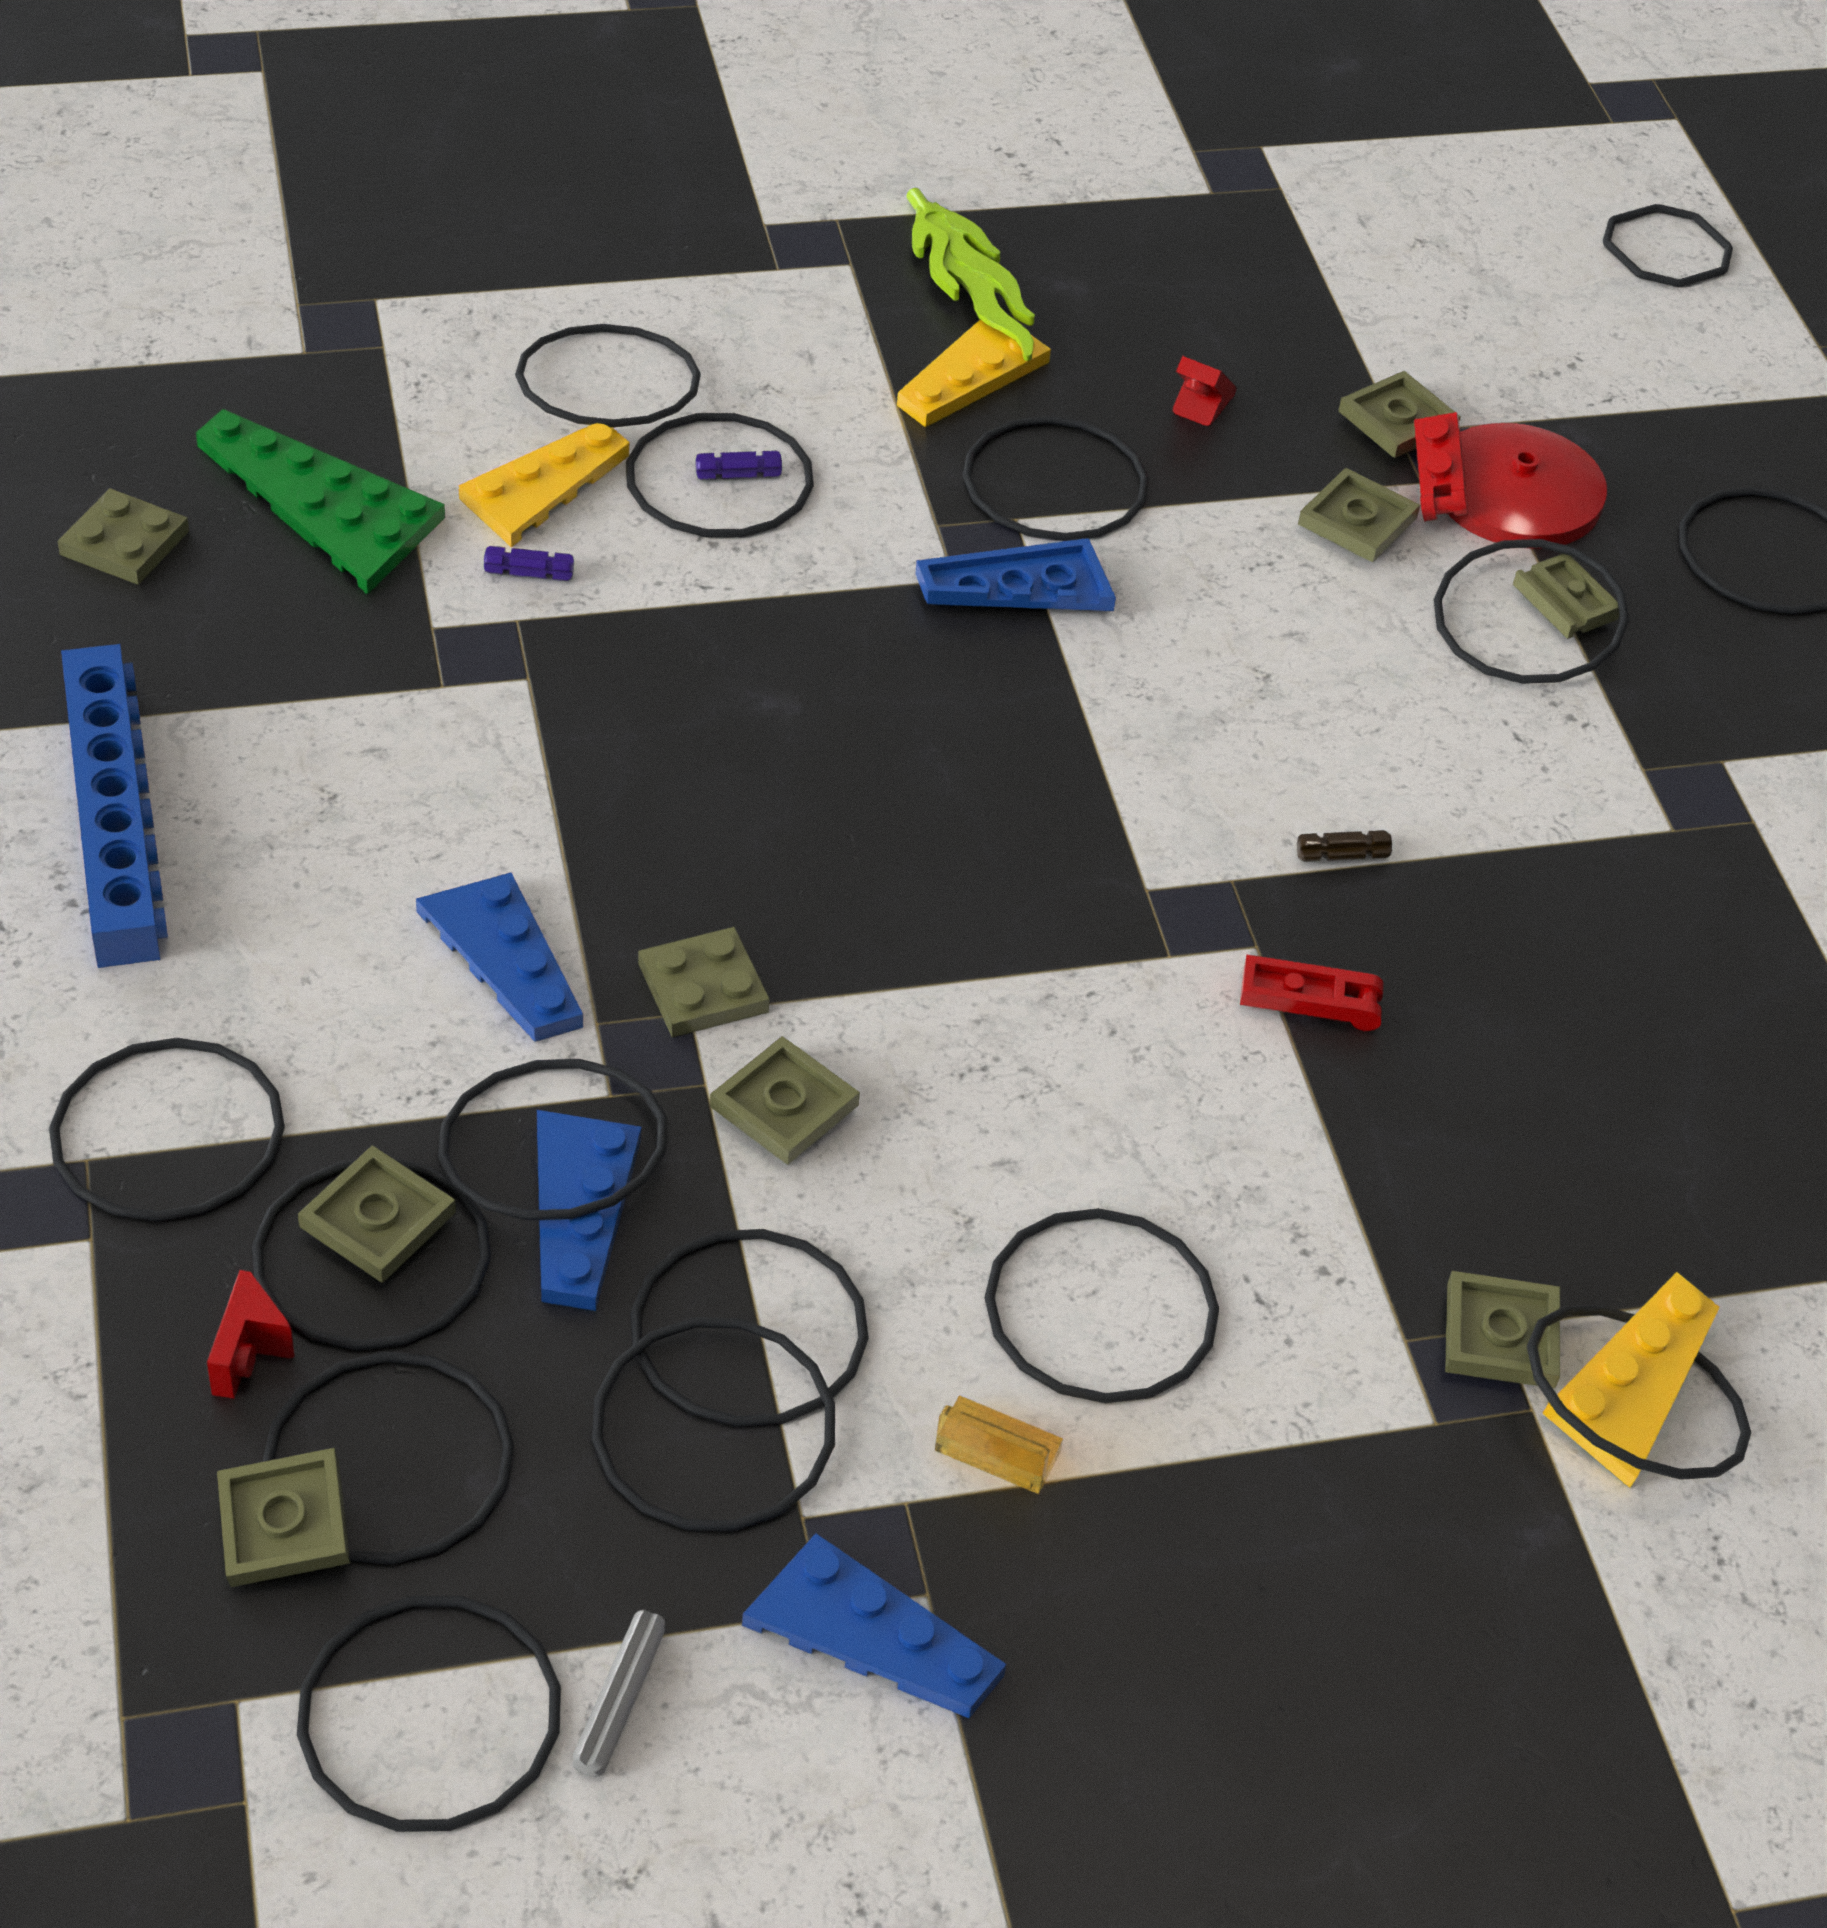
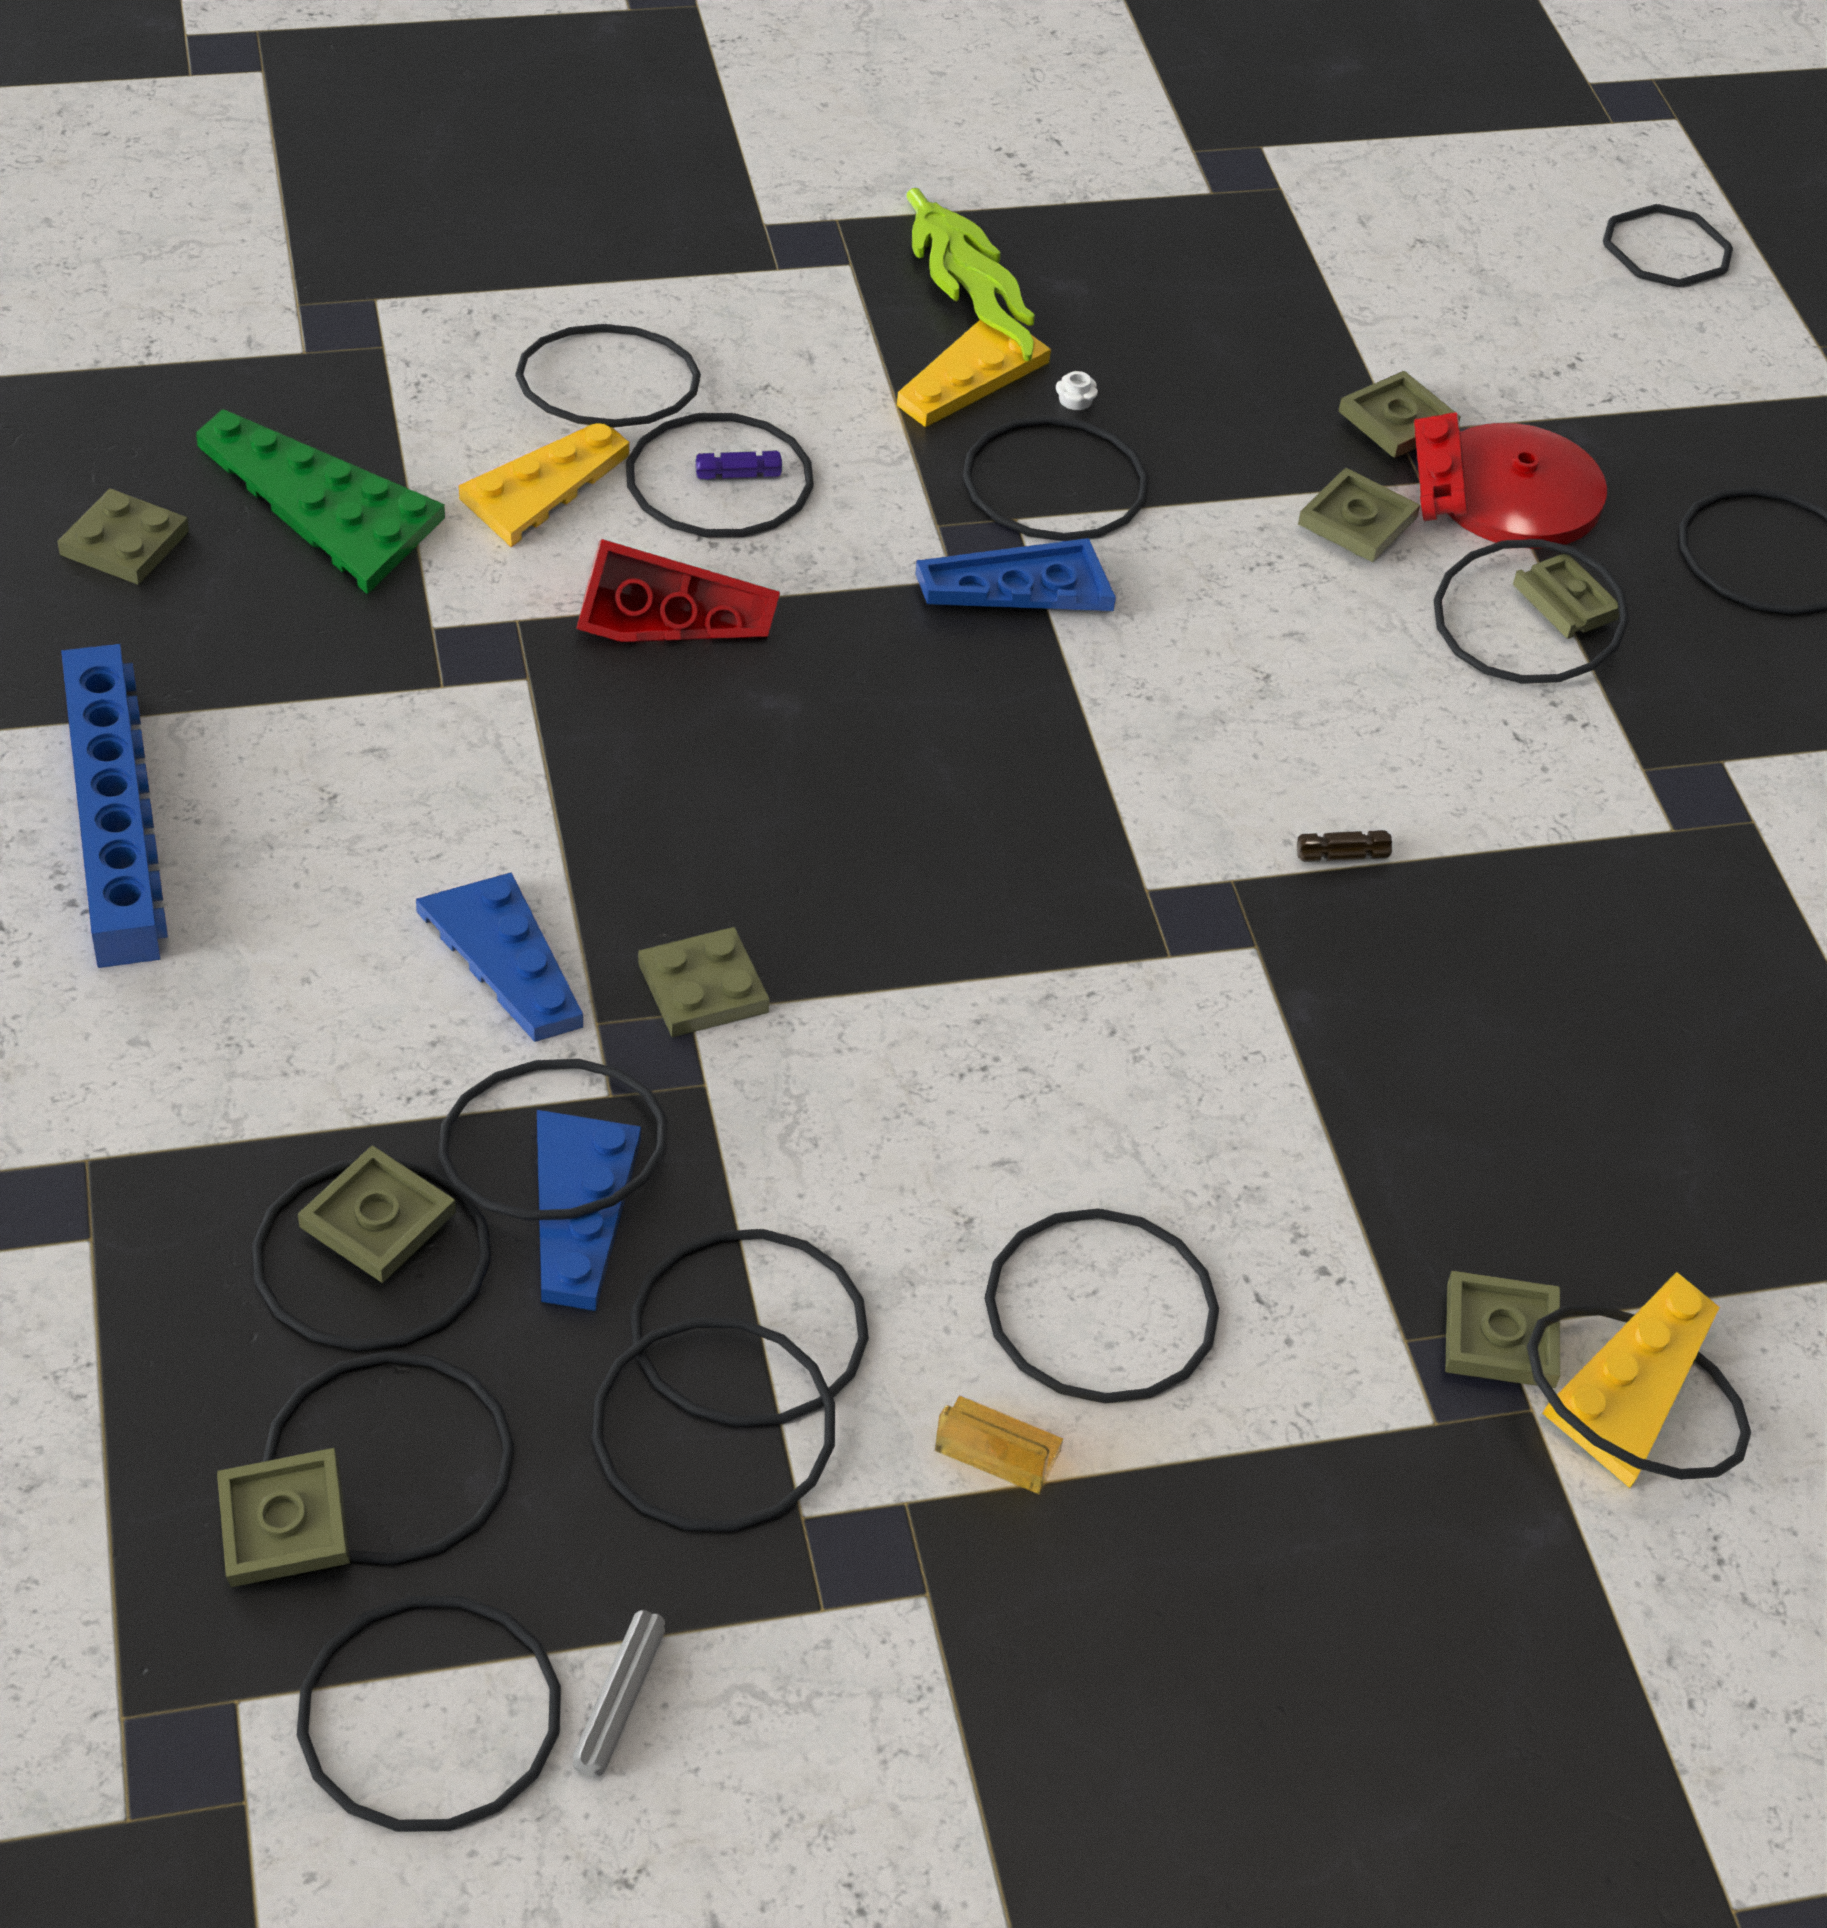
(247, 1327): red slope -> none
(249, 1180): black piece -> none
(528, 563): dark purple axle -> none
(660, 599): none -> red wedge
(784, 1100): olive plate -> none
(854, 1615): blue wing -> none
(1076, 390): none -> white plate
(1203, 392): red slope -> none
(1313, 991): red plate -> none

